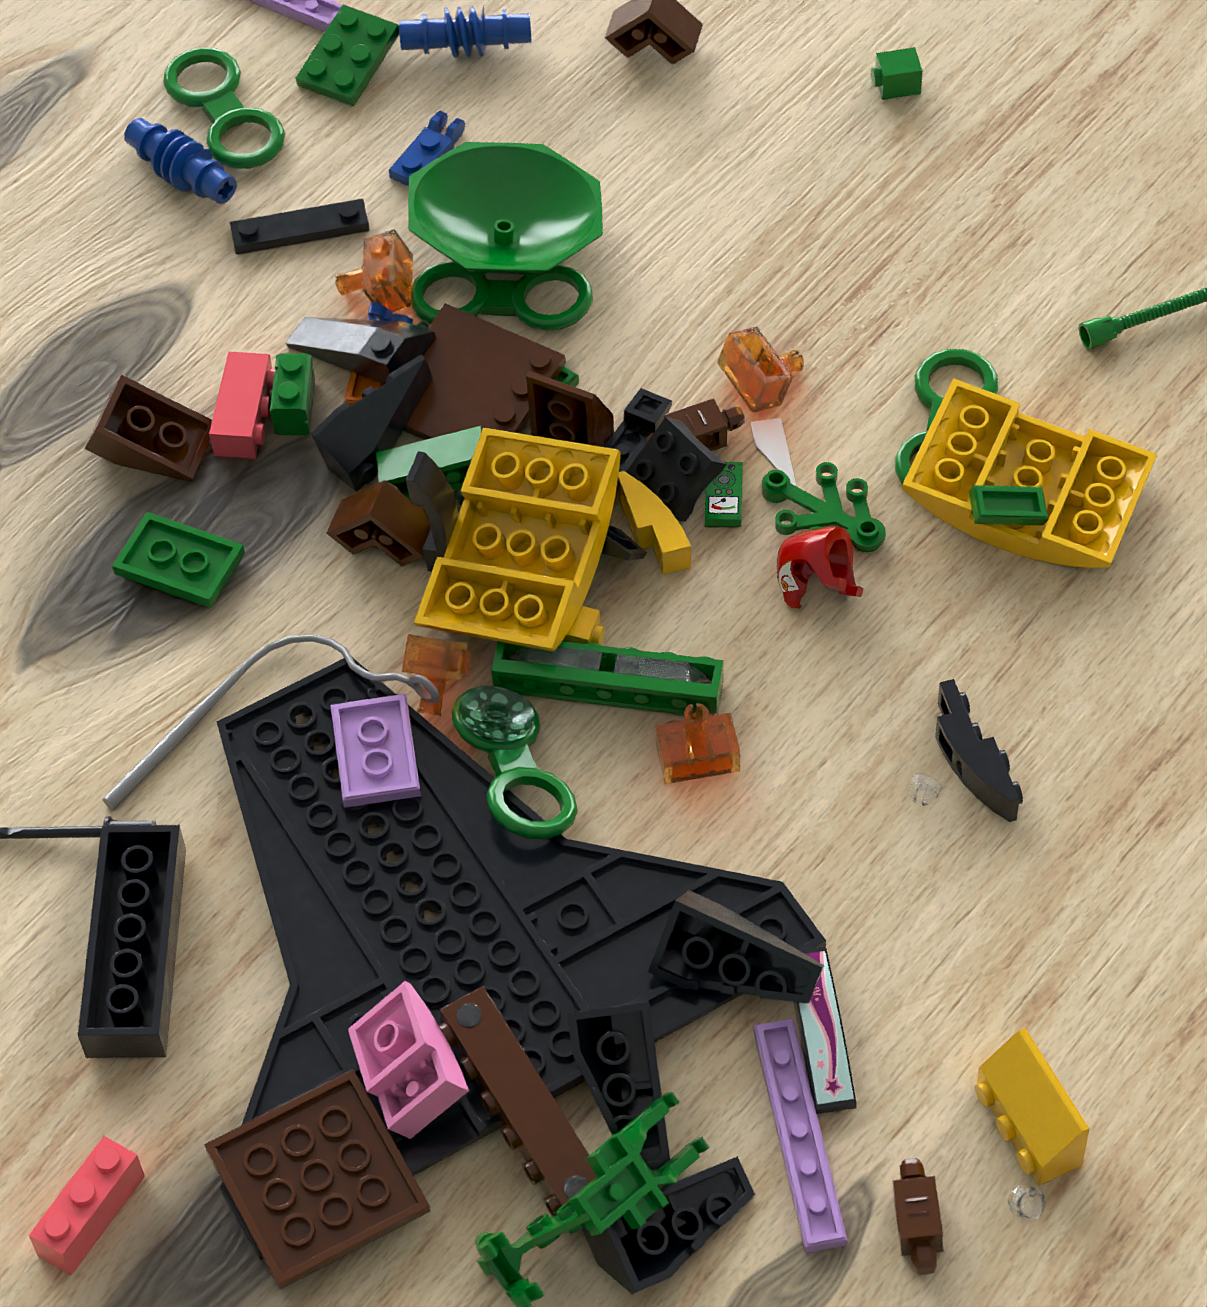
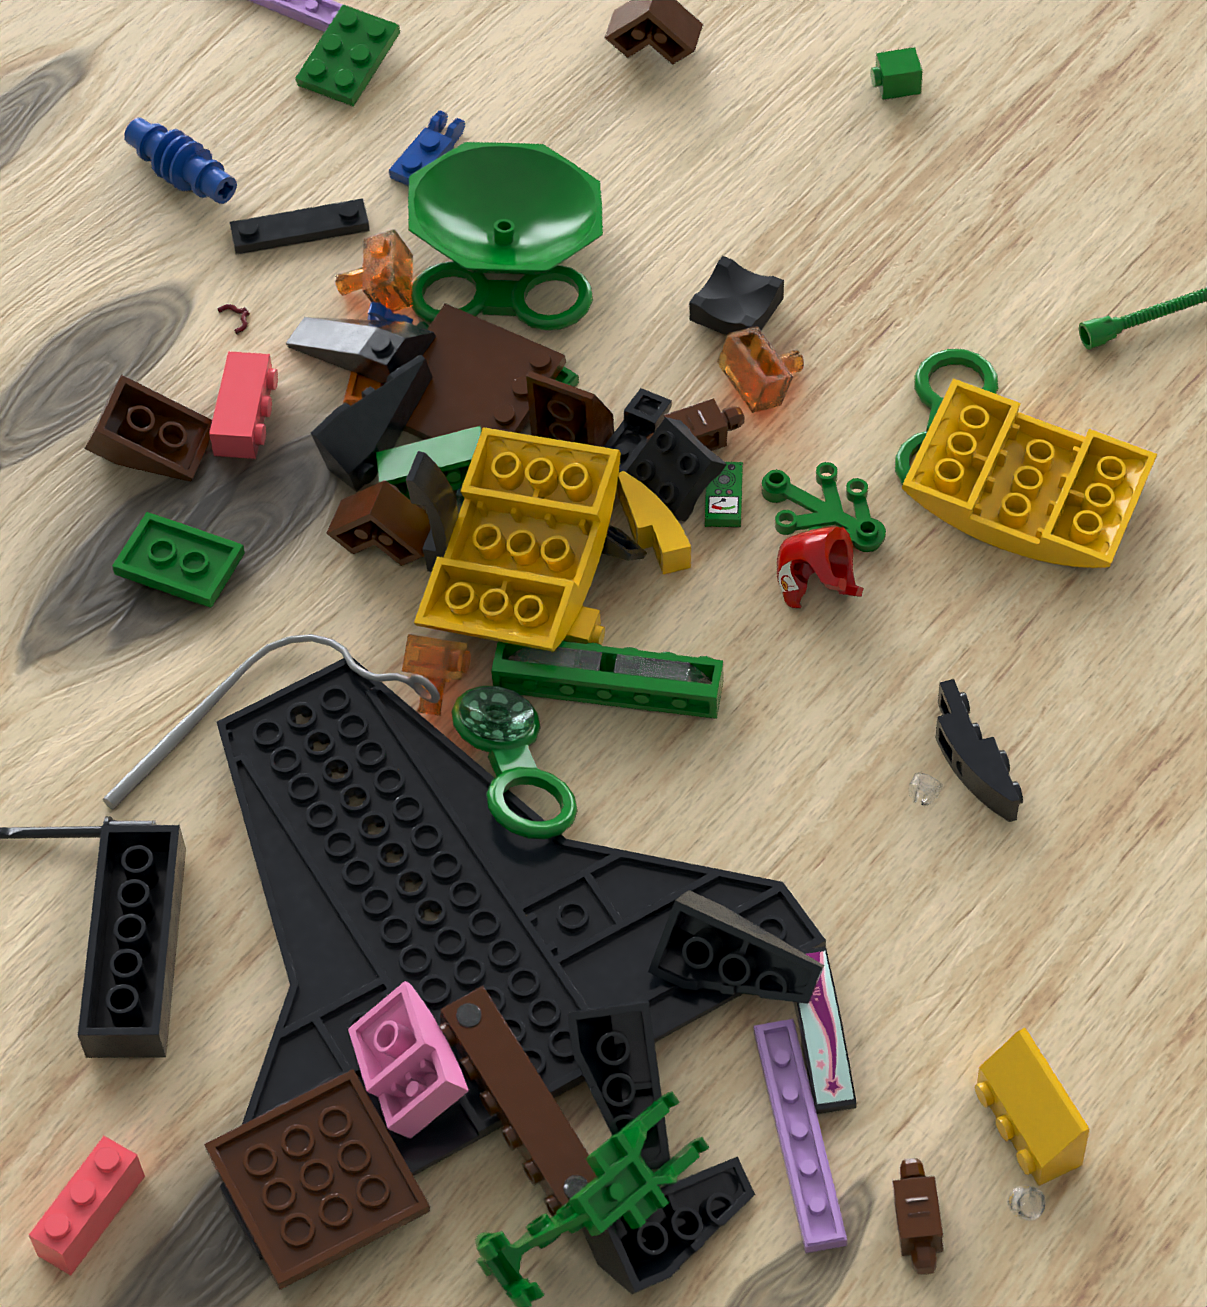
(224, 108): green bar -> none
(243, 311): none -> dark red piece
(292, 394): green brick -> none
(375, 750): lavender tile -> none
(465, 32): blue piece -> none
(698, 746): clear orange brick -> none
(735, 299): none -> black brick
(771, 441): white sticker -> none
(1008, 505): green tile -> none

